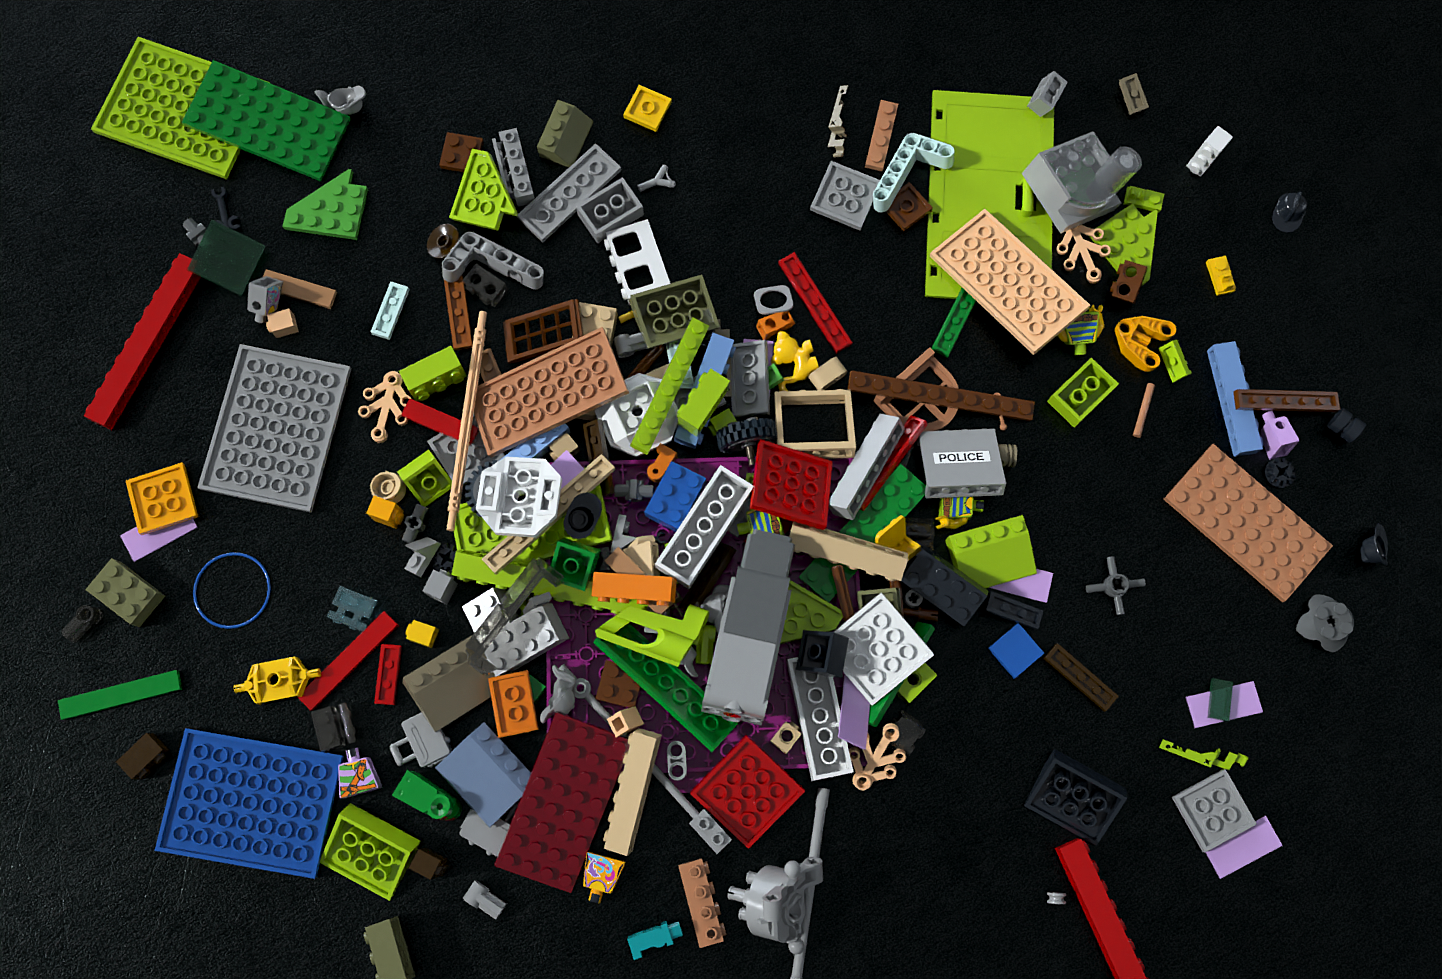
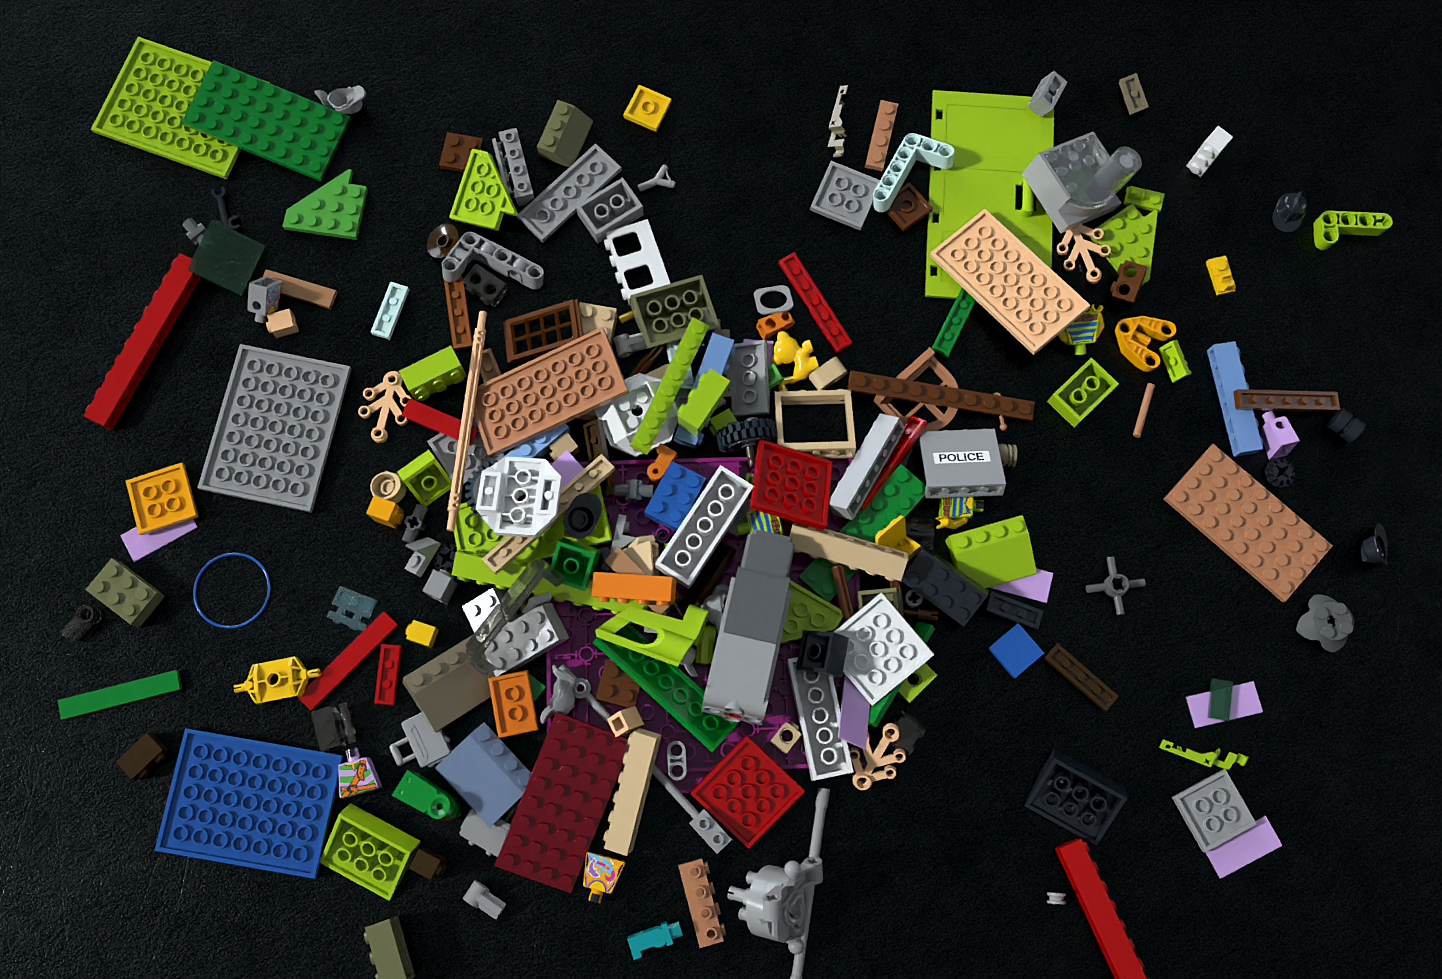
(1373, 225): none -> lime beam

